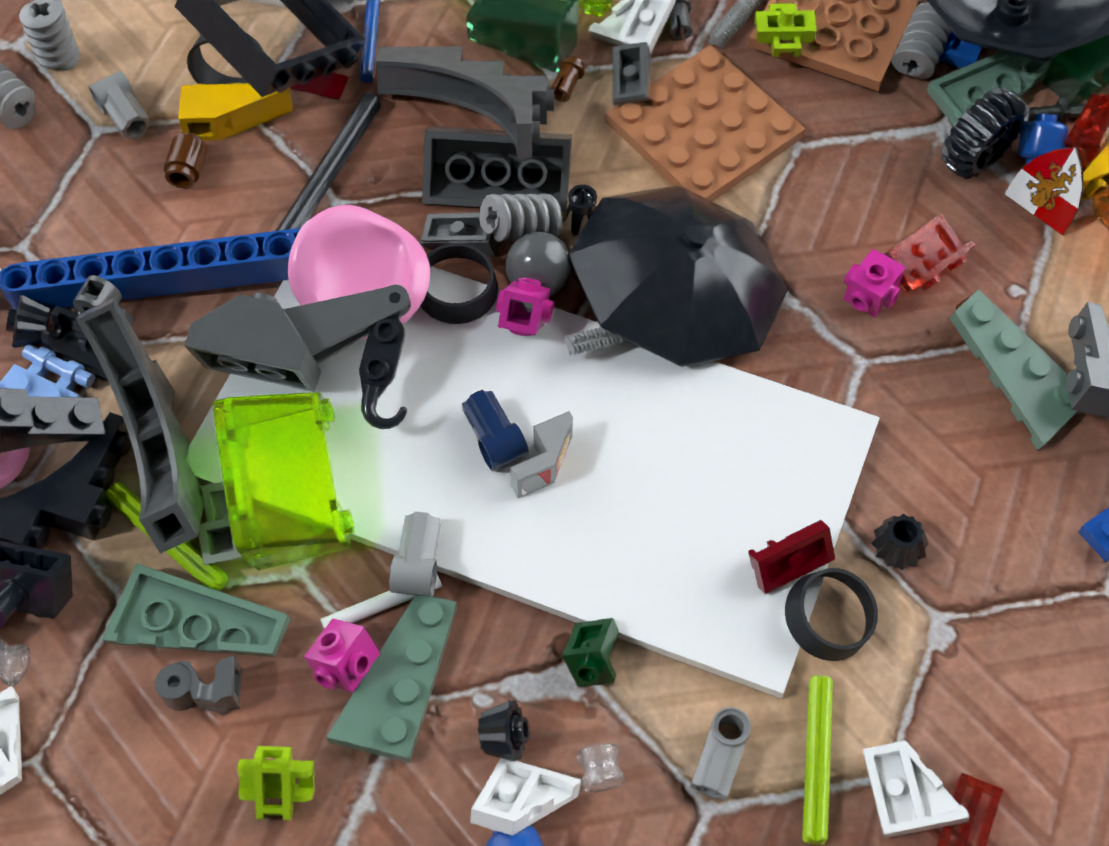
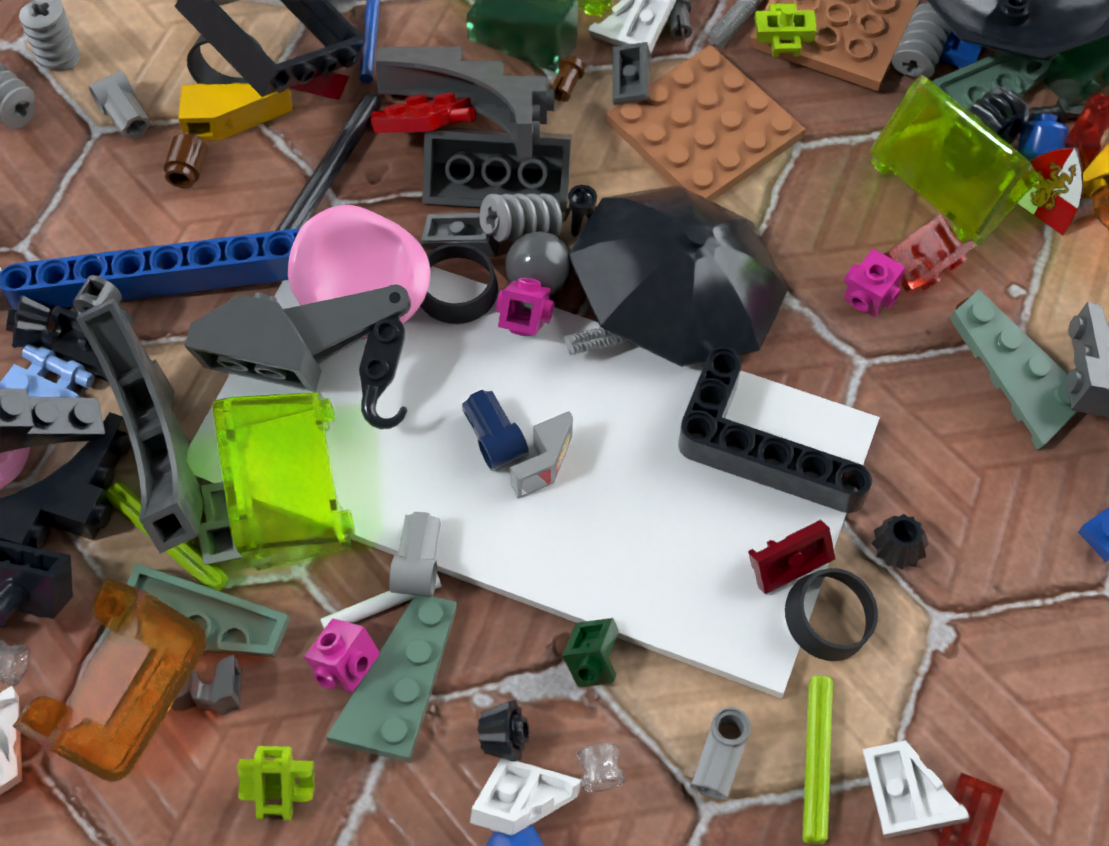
(124, 686): none -> clear orange windscreen
(423, 114): none -> red plate
(760, 445): none -> black beam
(952, 161): none -> clear neon green windscreen

